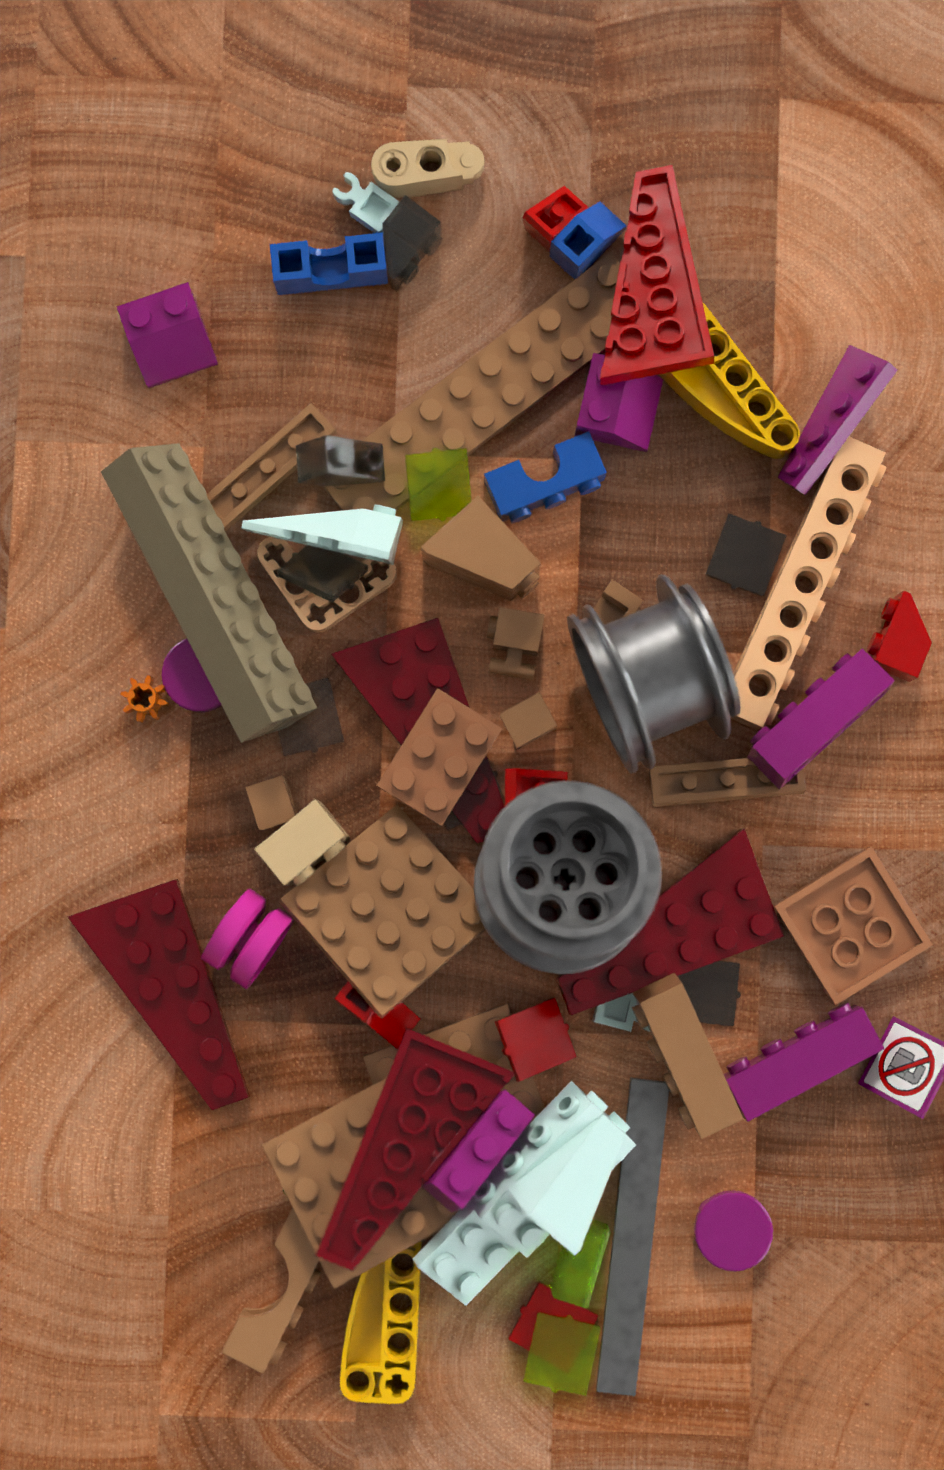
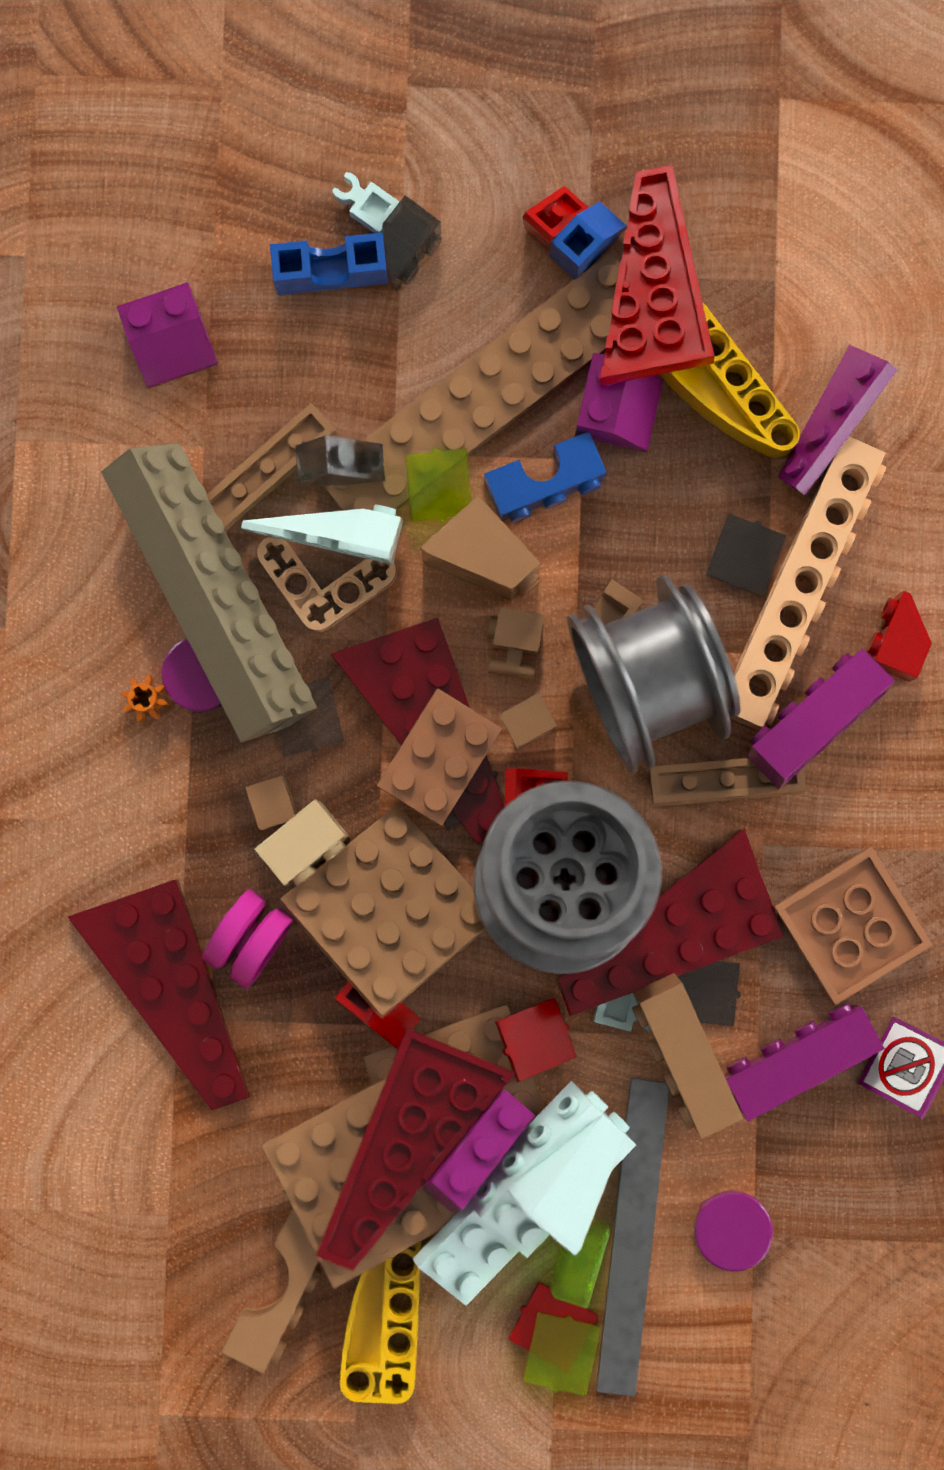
(322, 571): clear smoke piece -> none
(458, 163): tan piece -> none

